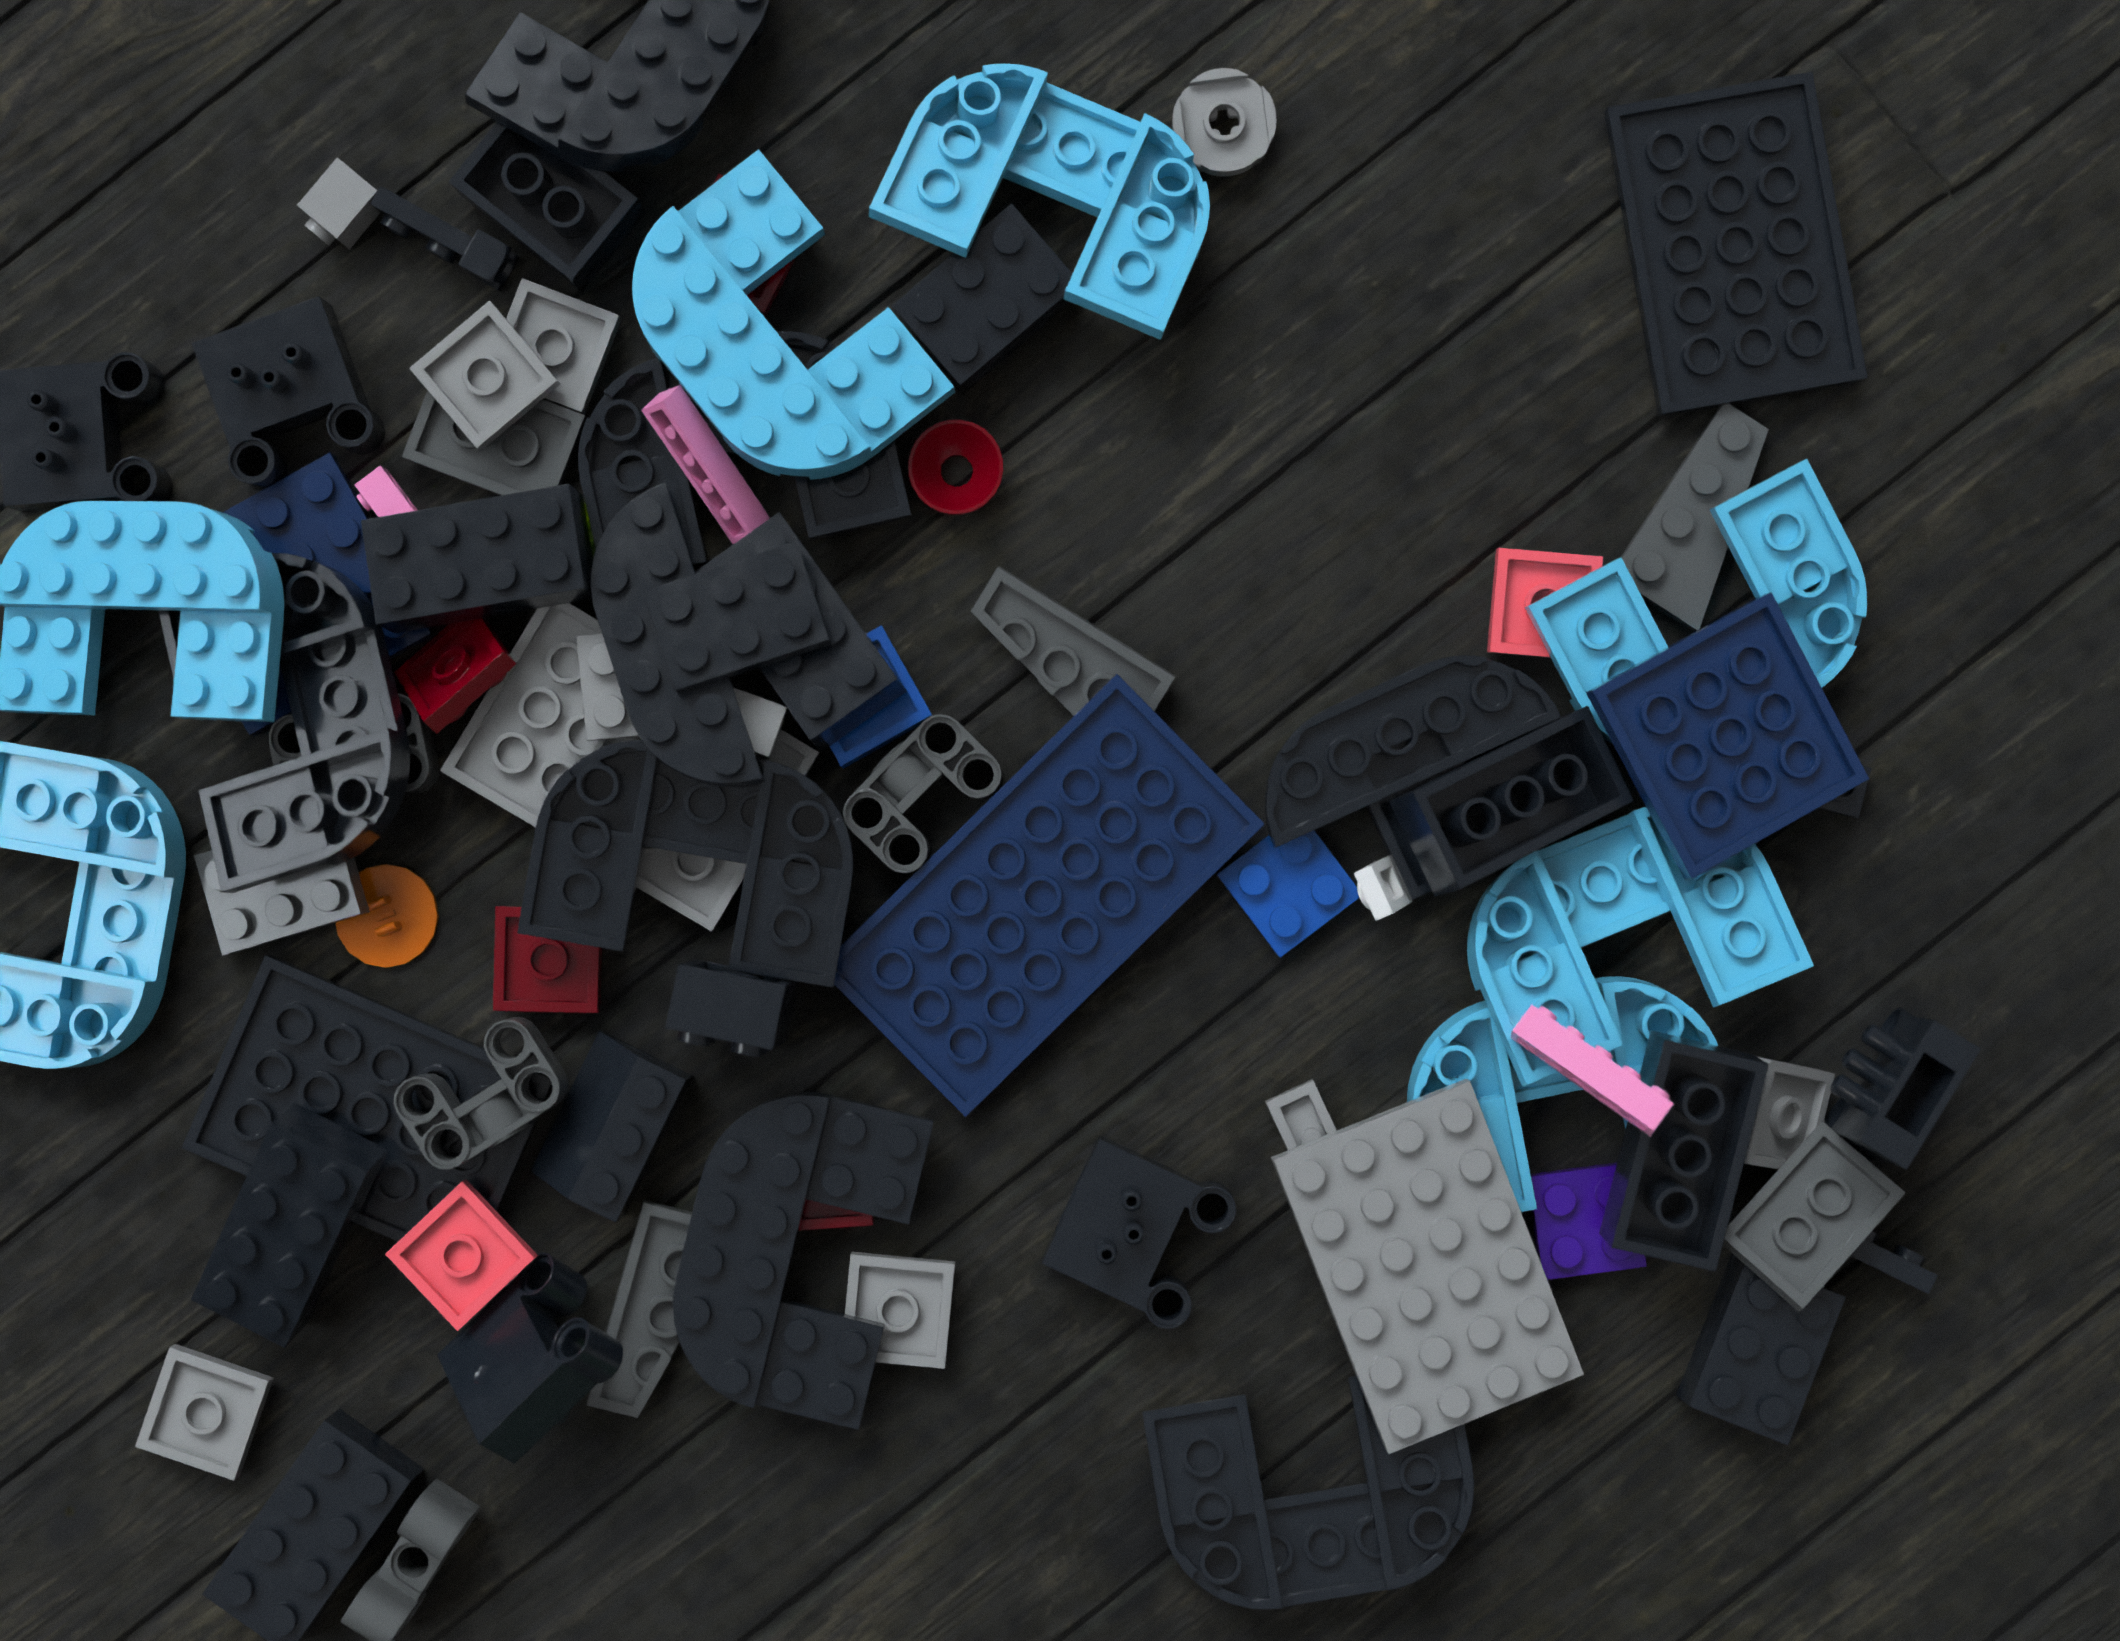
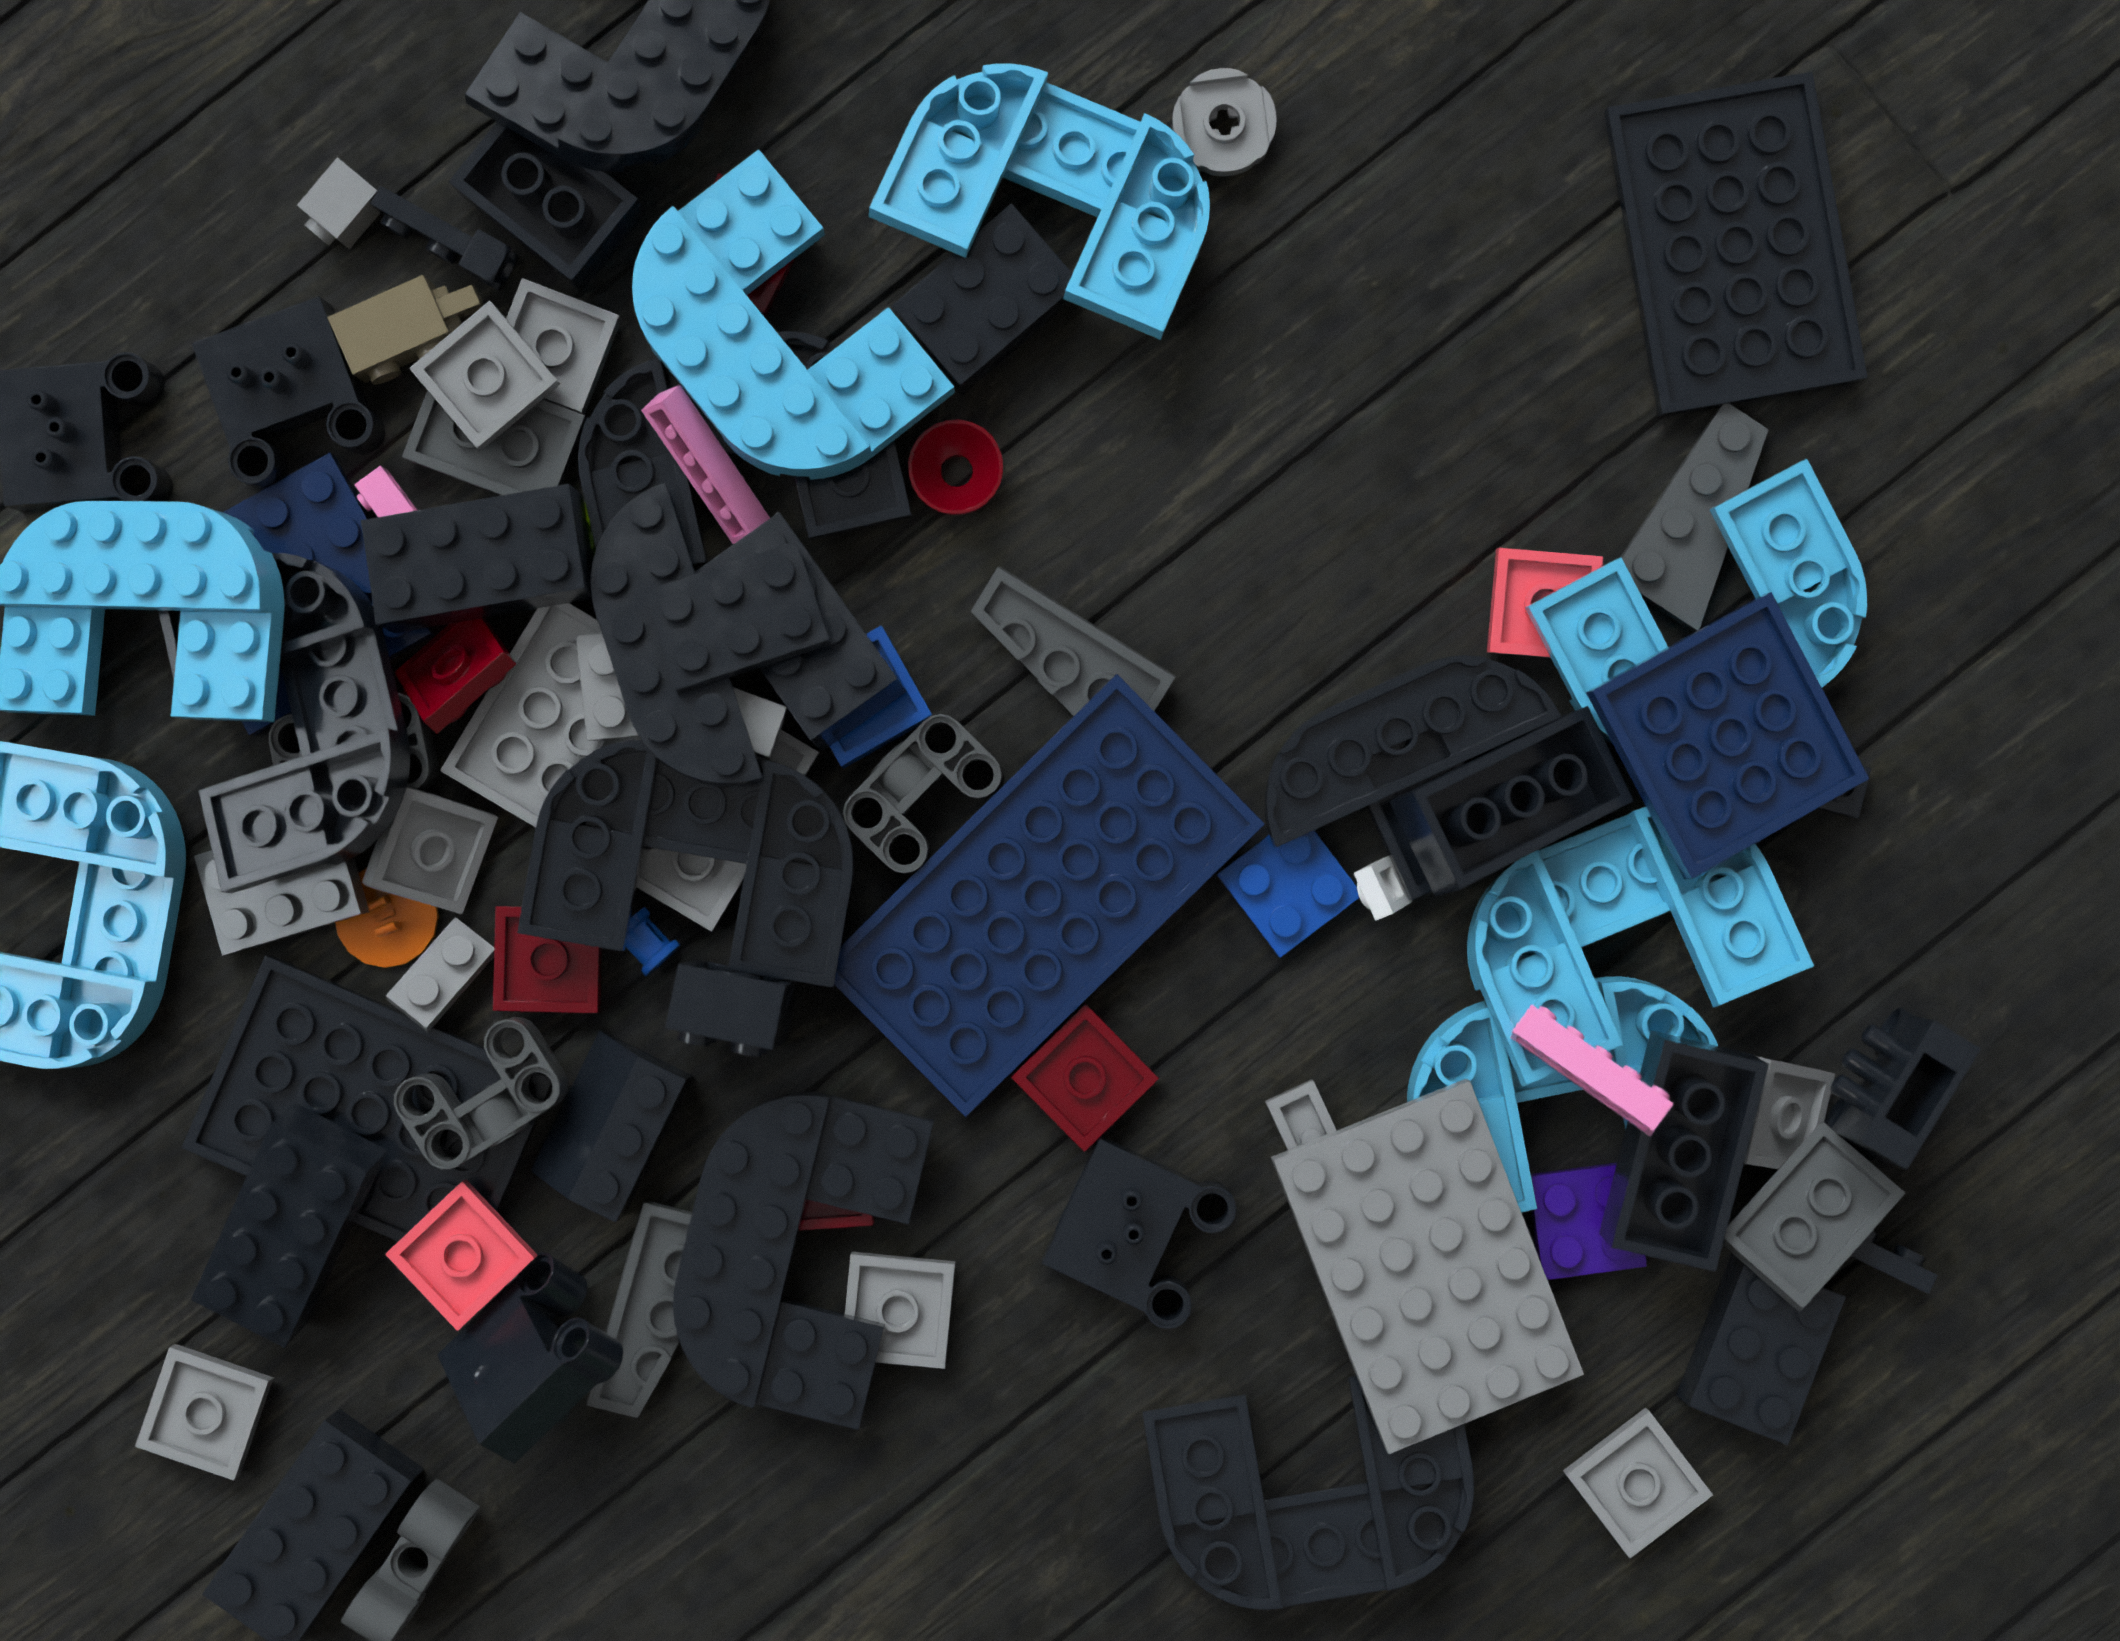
(400, 326): none -> dark tan hinge
(431, 851): none -> light grey plate
(441, 974): none -> light grey plate
(648, 942): none -> blue bush
(1084, 1077): none -> dark red plate
(1638, 1482): none -> light grey plate

